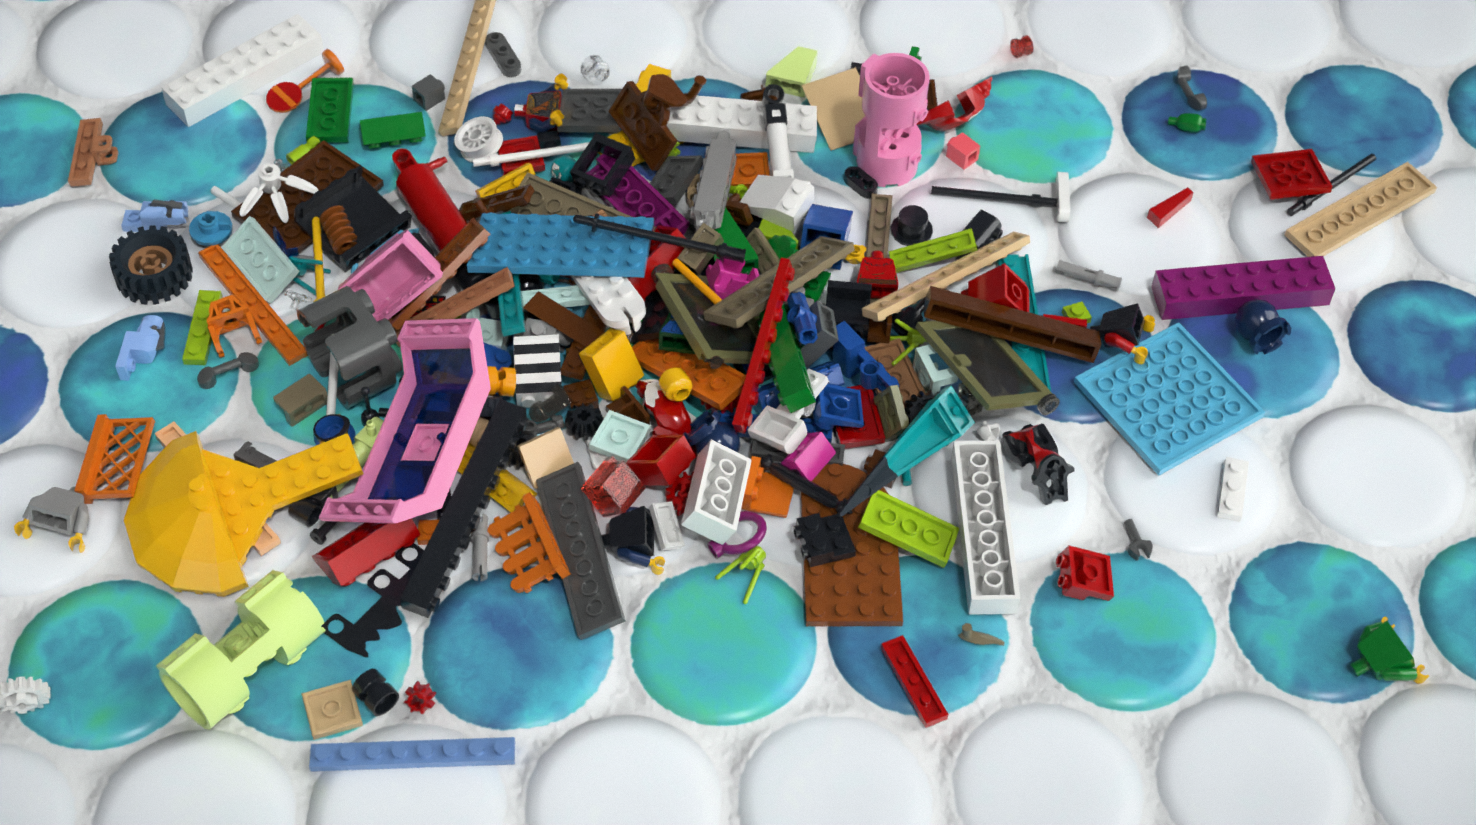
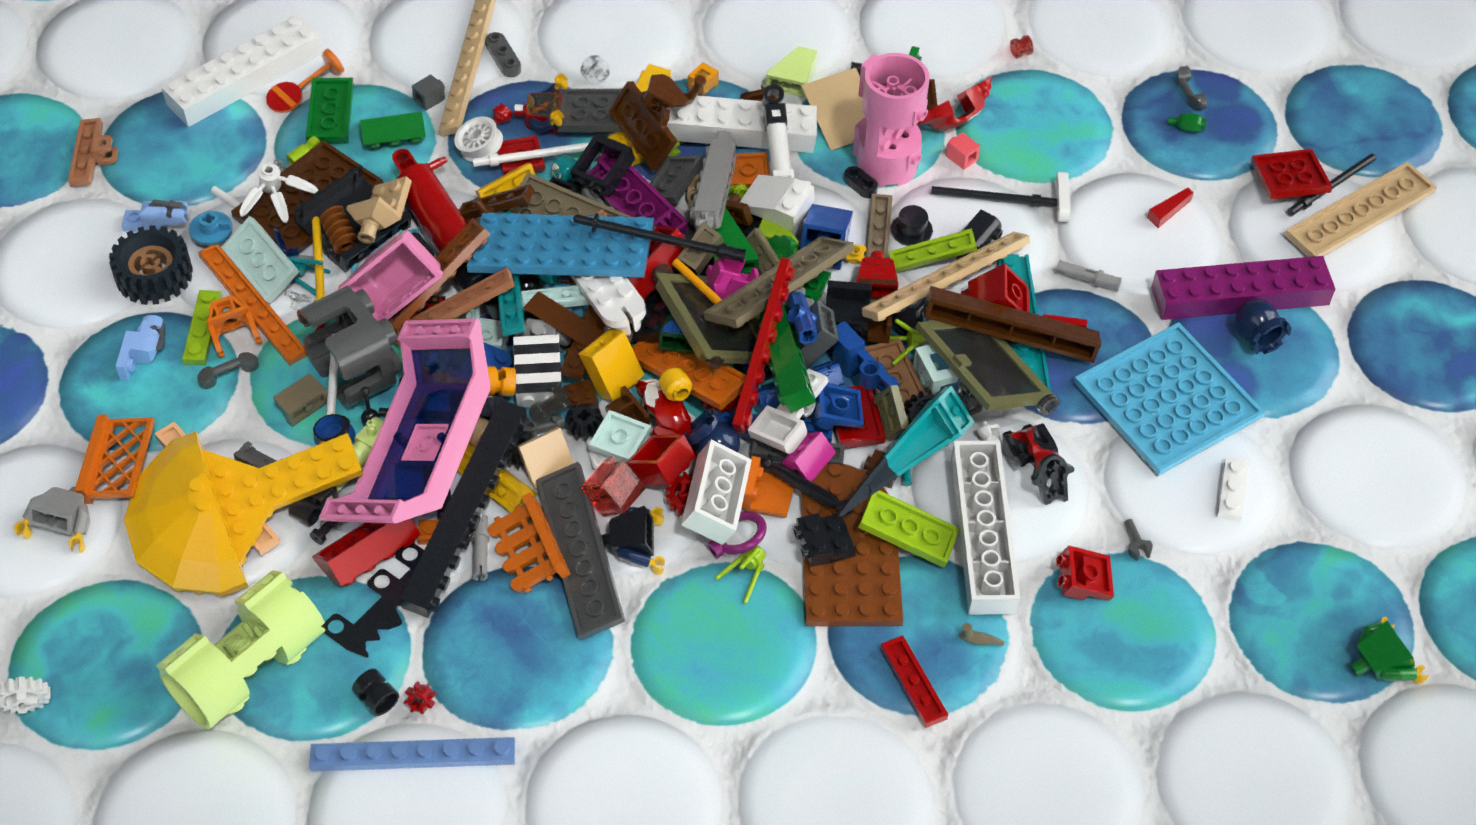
(332, 709): tan tile -> none
(382, 209): none -> tan plate
(549, 139): black bracket -> none
(666, 525): white plate -> none
(711, 80): none -> light orange brick
(1077, 310): lime plate -> none
(1124, 328): black torso -> none

